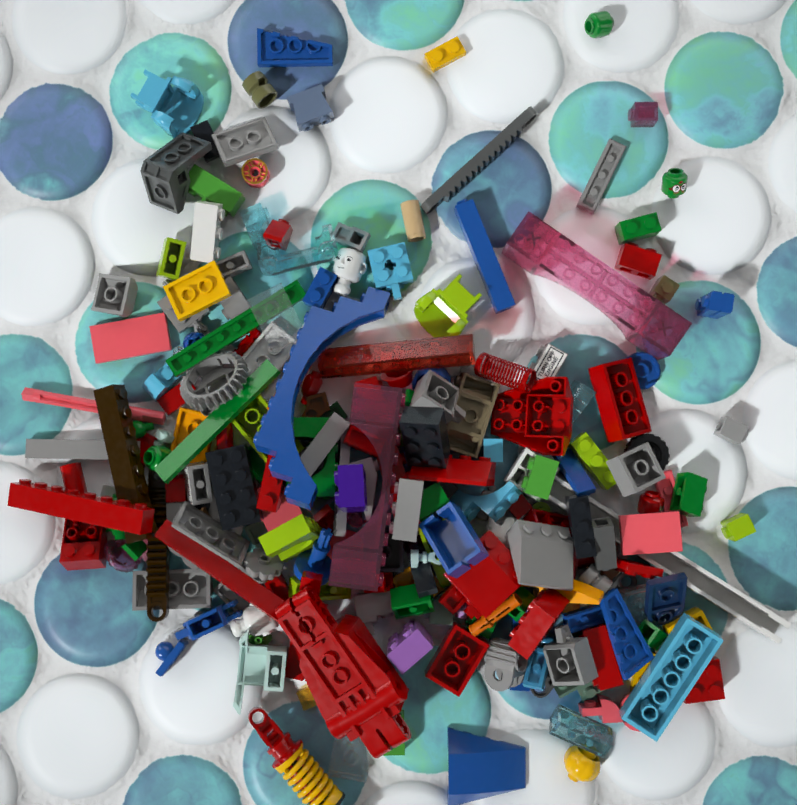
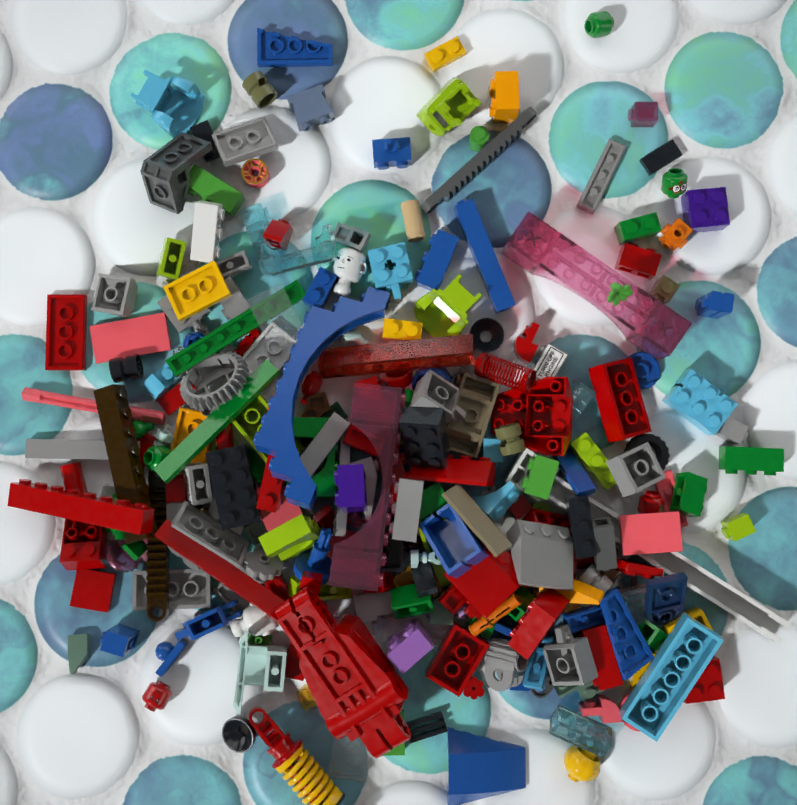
(66, 332): none -> red tile
(78, 651): none -> sand green slope
(93, 590): none -> red tile
(119, 640): none -> blue brick
(126, 368): none -> black wheel
(156, 696): none -> red head
(235, 738): none -> black piece
(353, 335): none -> light aqua arm
(392, 153): none -> blue brick
(401, 330): none -> yellow brick
(436, 260): none -> blue brick
(443, 729): none -> black tile
(452, 102): none -> lime piece
(477, 520): none -> dark tan slope
(477, 691): none -> red plant
(478, 138): none -> bright green brick
(491, 326): none -> black piece
(503, 627): none -> blue tile
(504, 96): none -> light orange brick
(510, 439): none -> olive wheel
(523, 347): none -> red brick
(619, 293): none -> bright green plant
(660, 157): none -> black tile
(675, 235): none -> orange brick
(699, 402): none -> medium azure piece
(705, 209): none -> dark purple brick
(751, 460): none -> green brick

